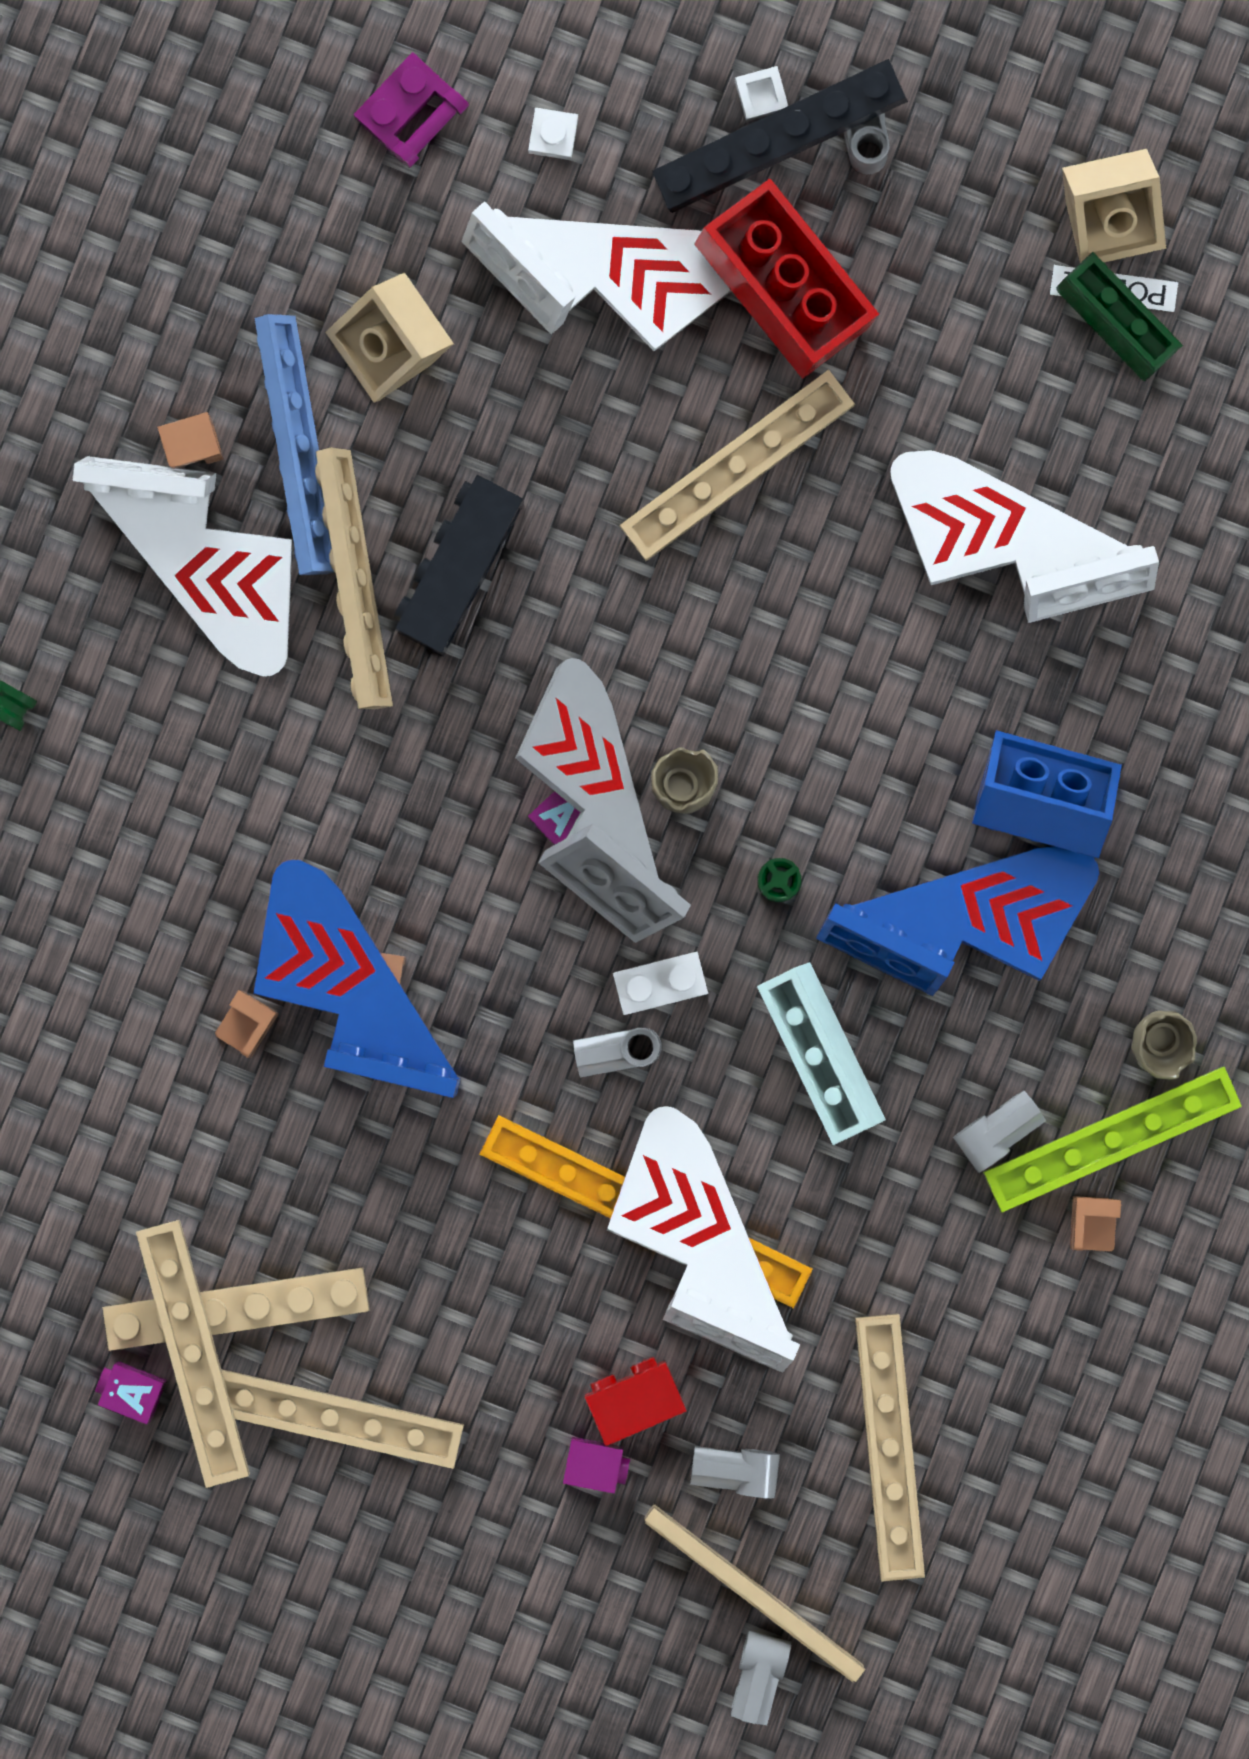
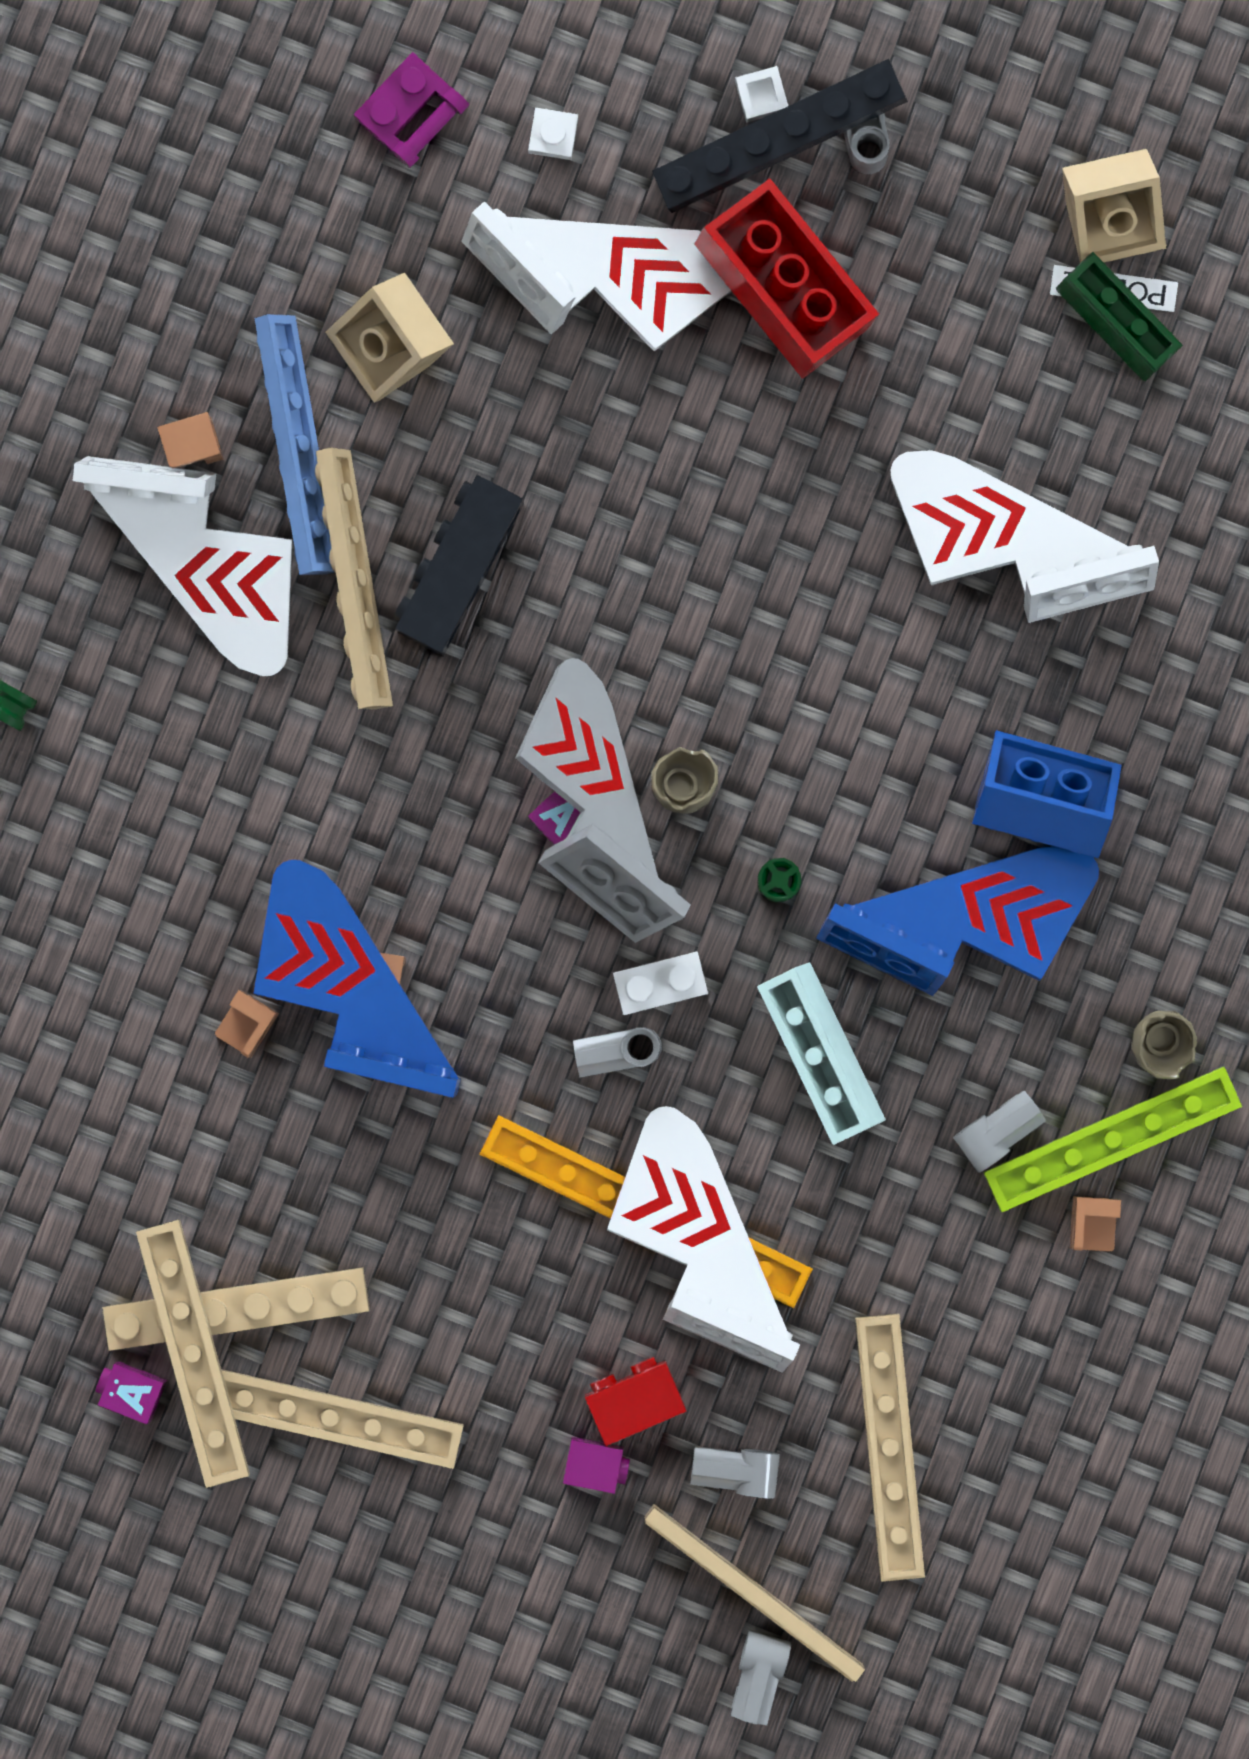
(737, 465): tan plate -> none

